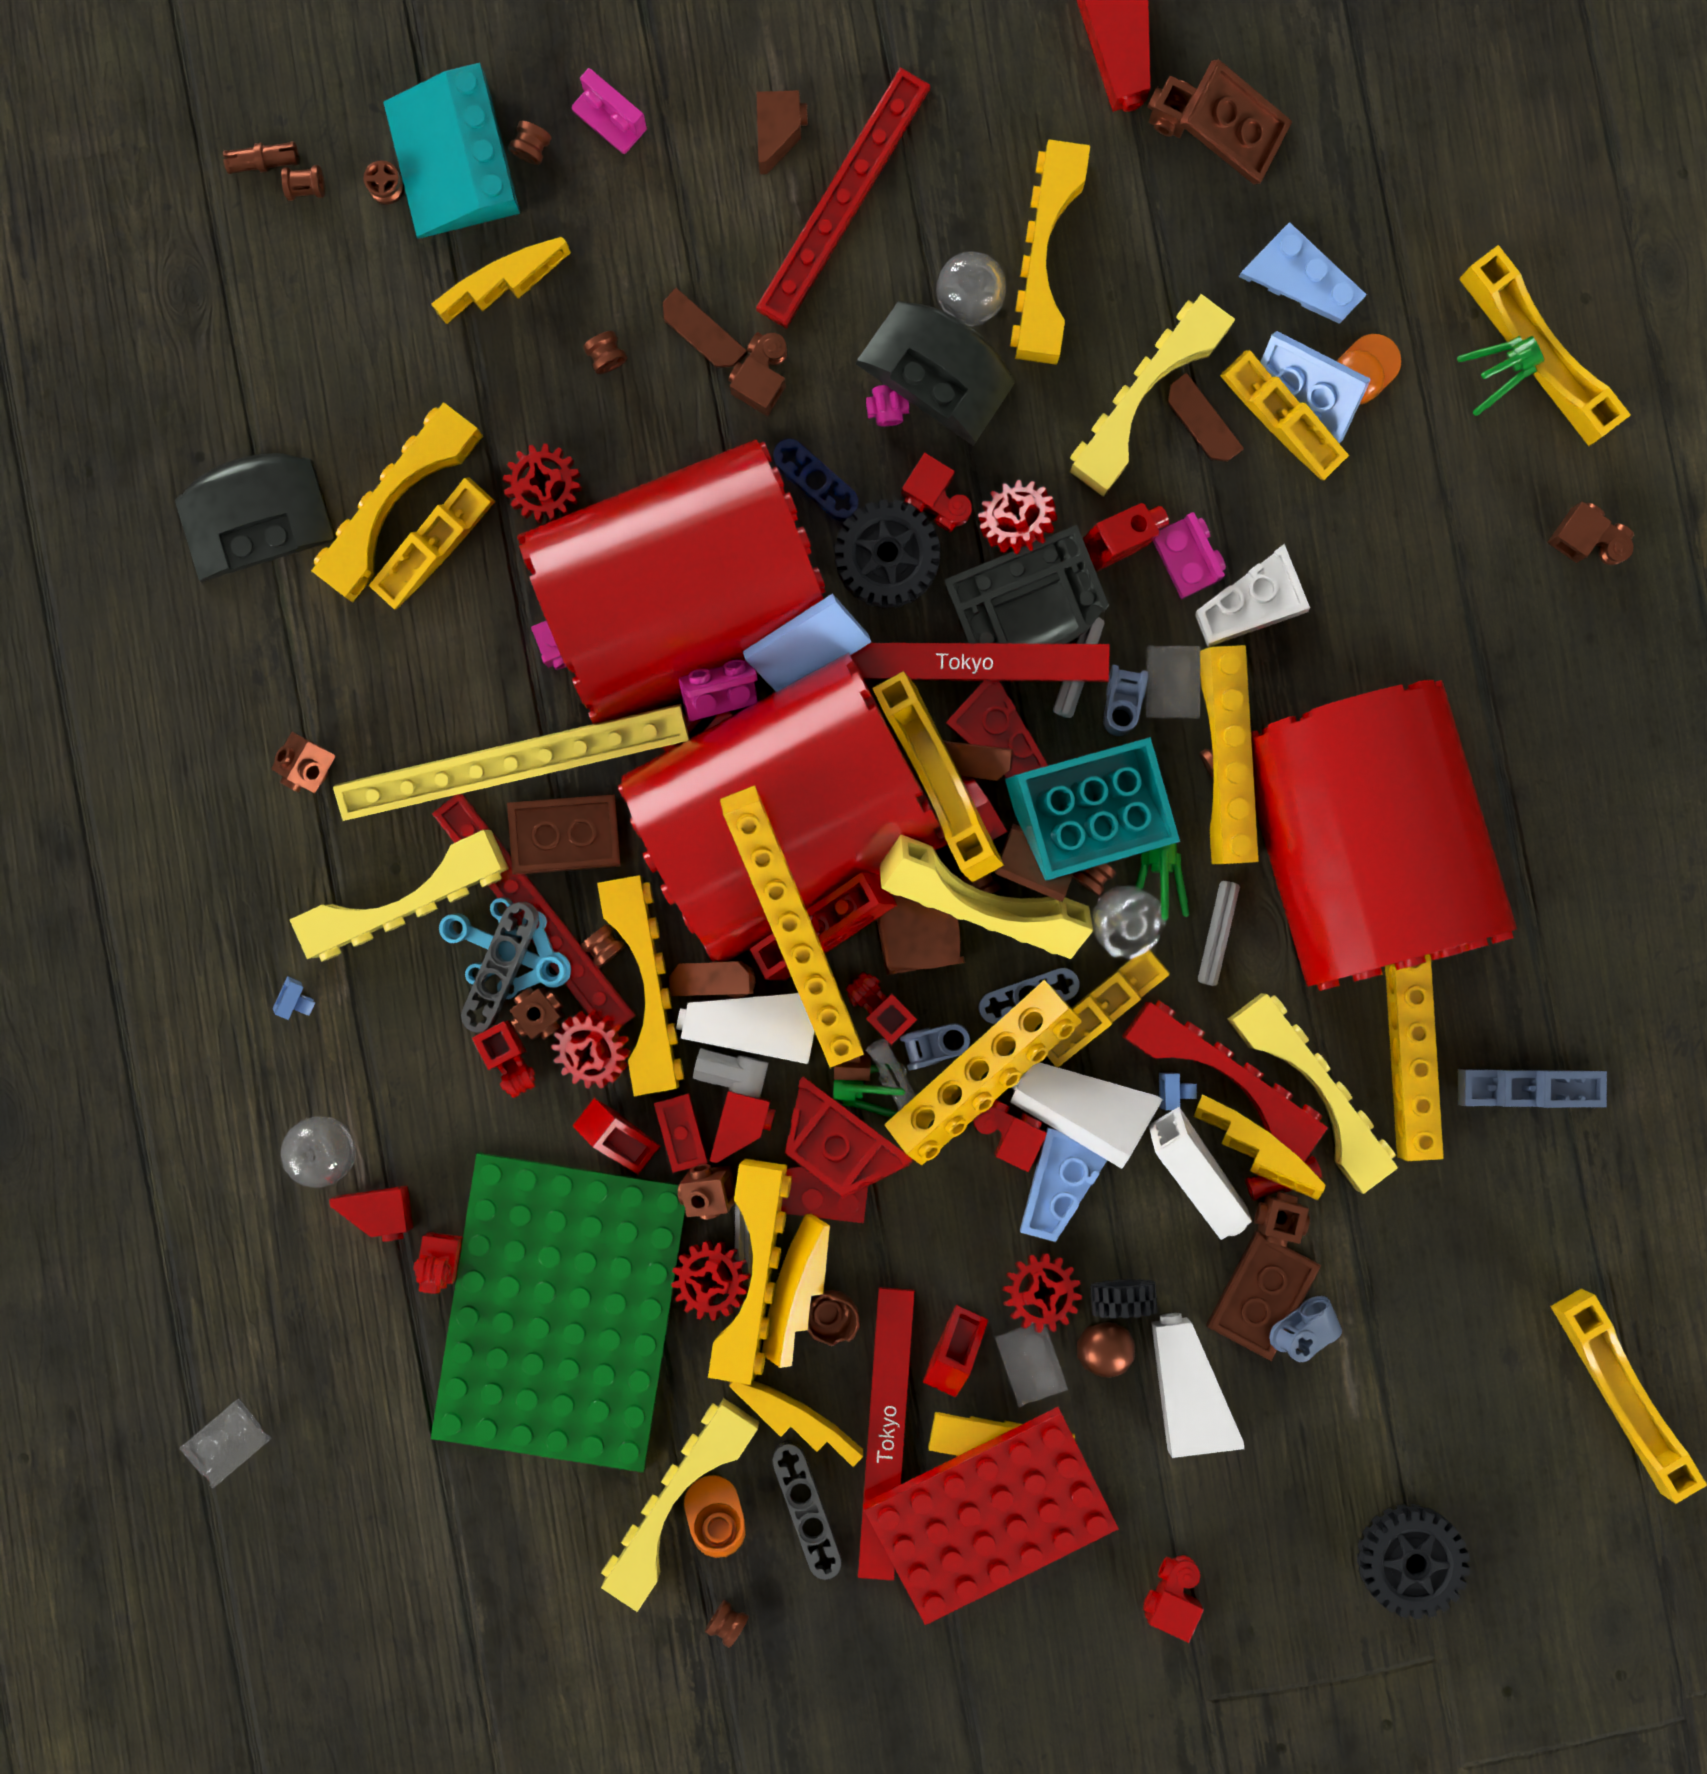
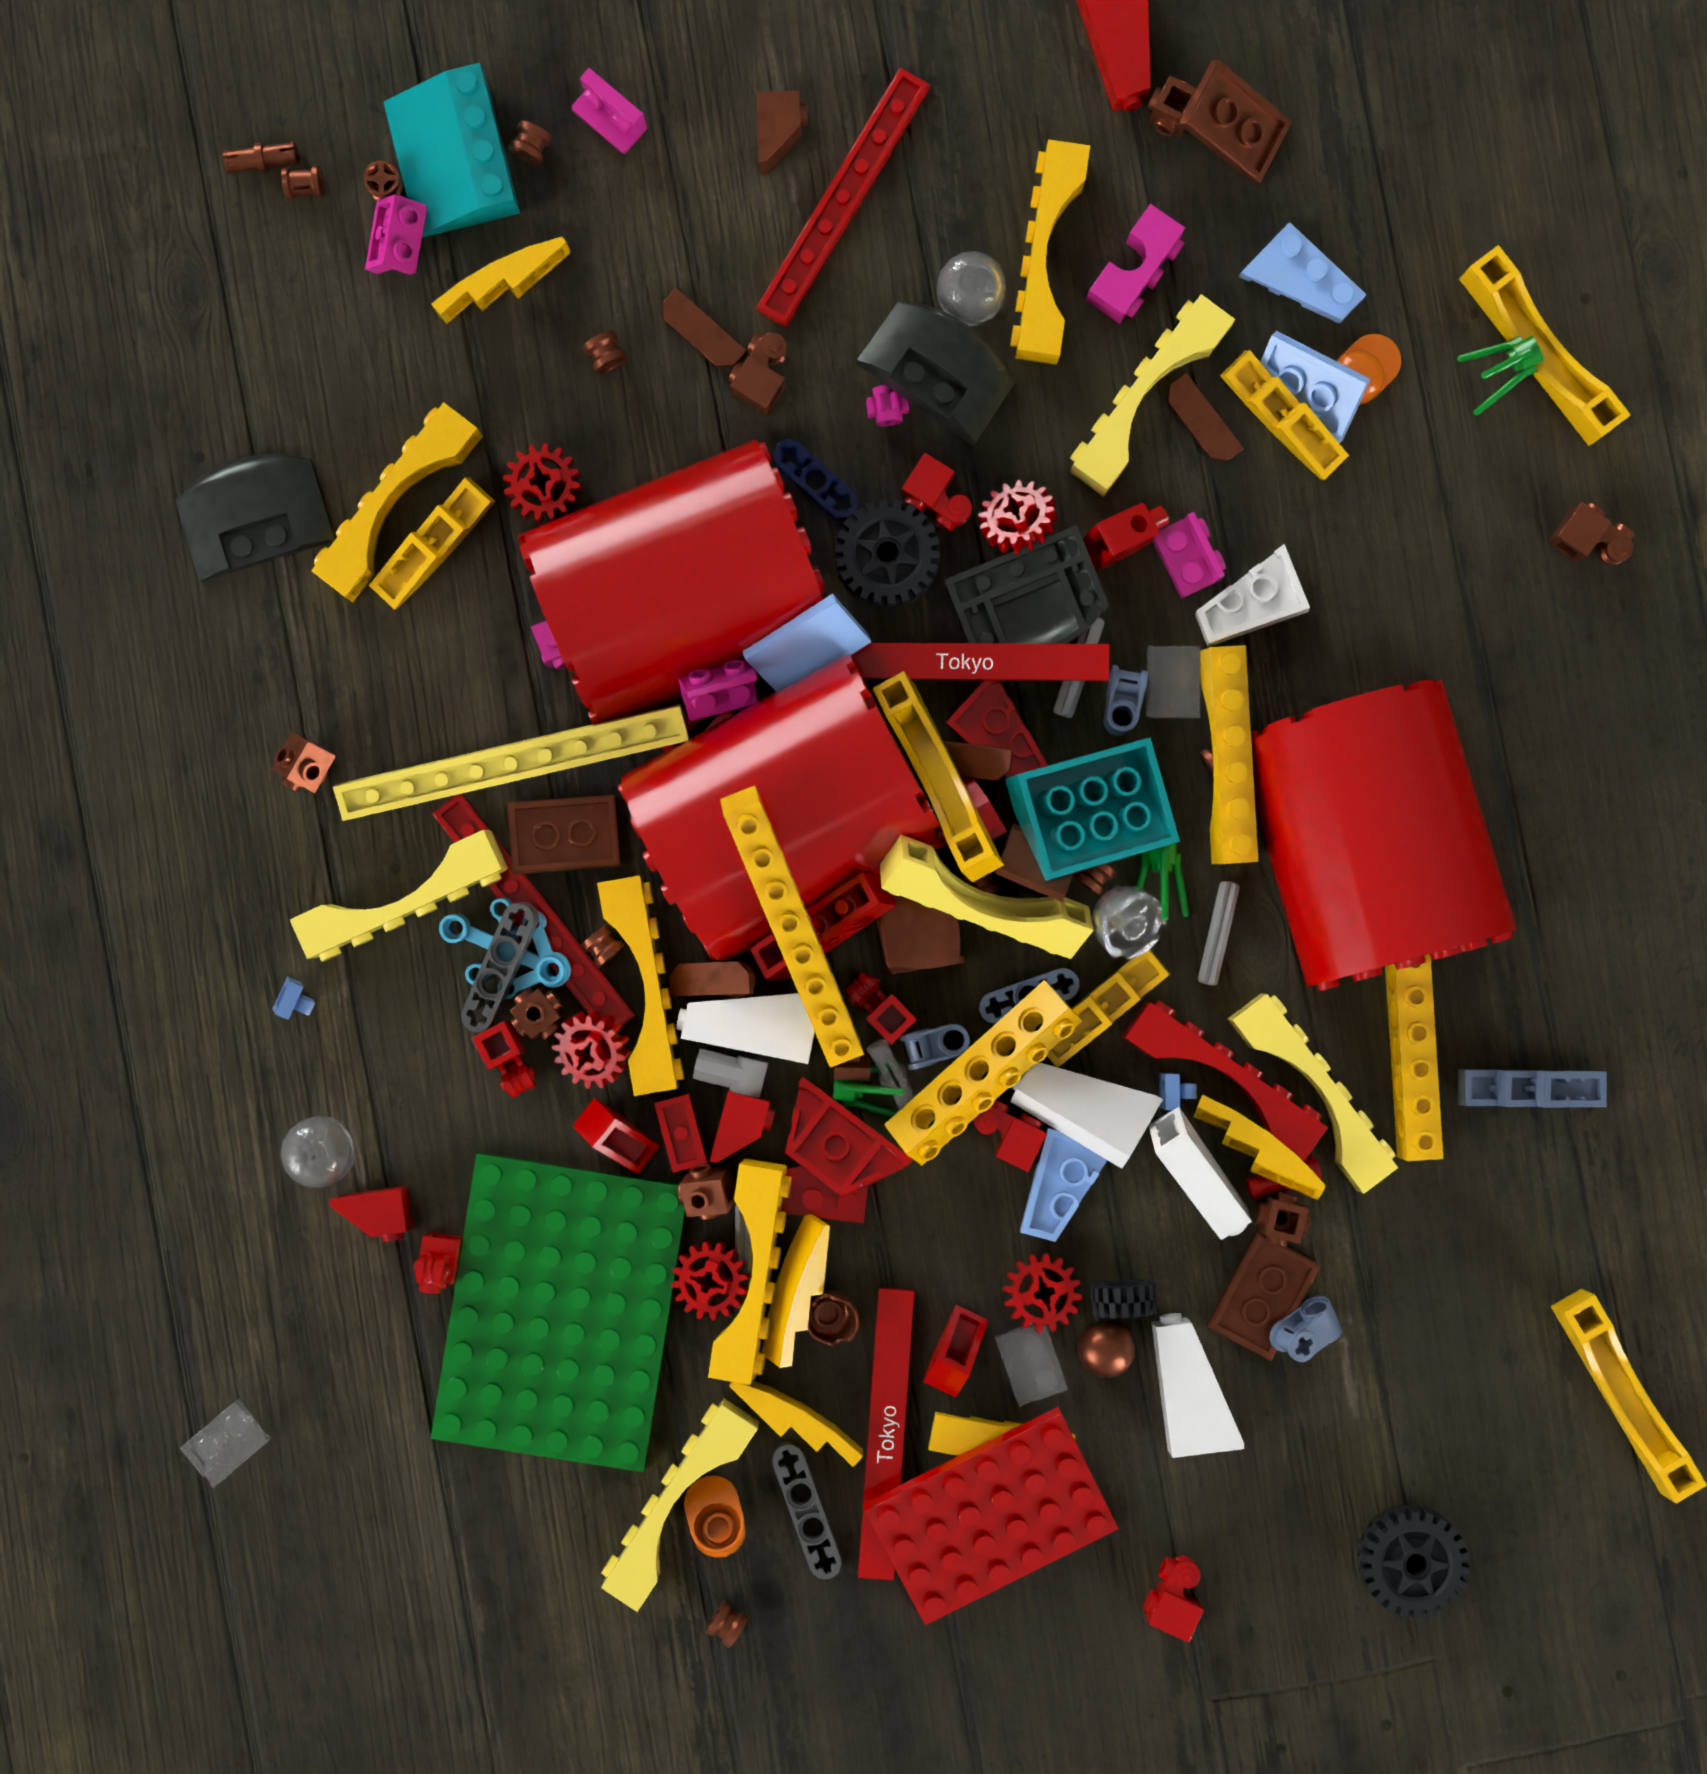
(396, 235): none -> dark pink bracket
(1119, 290): none -> dark pink arch

